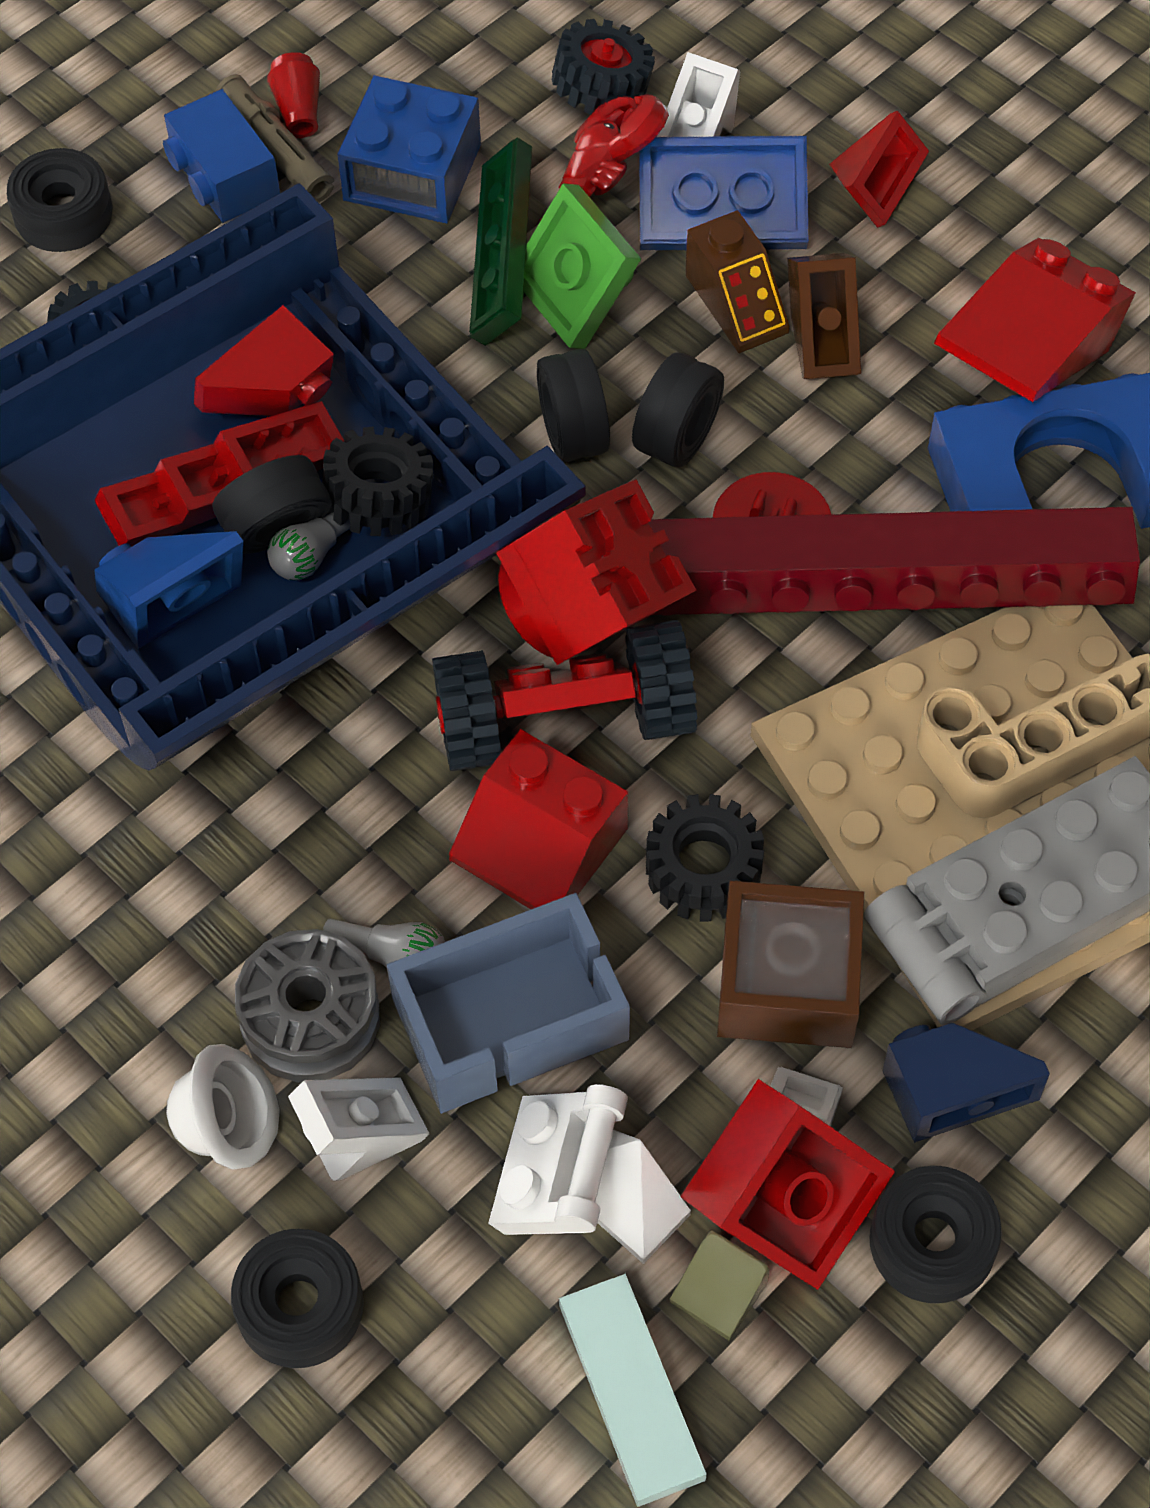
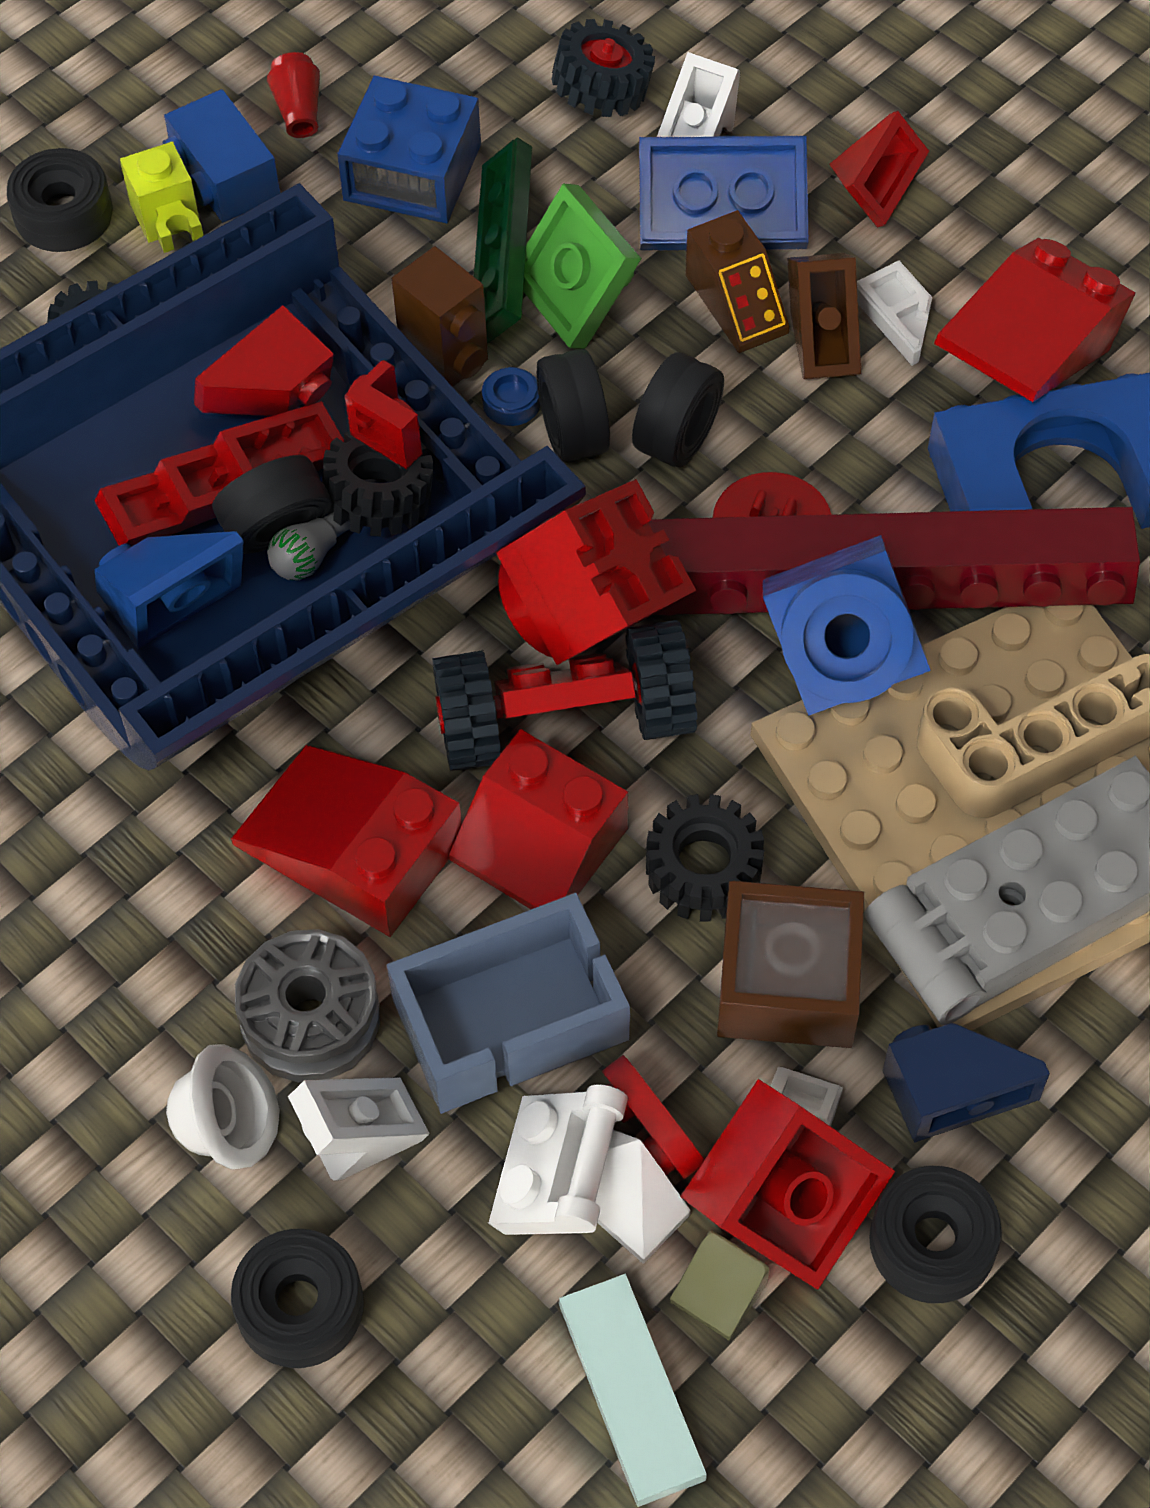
(161, 194): none -> neon yellow brick
(288, 152): dark tan pin -> none
(353, 834): none -> red slope
(381, 417): none -> red bracket
(387, 942): light grey piece -> none
(442, 314): none -> reddish brown brick
(510, 396): none -> blue tile
(601, 147): red animal -> none
(667, 1140): none -> red plate
(844, 626): none -> blue piece
(897, 307): none -> white tile

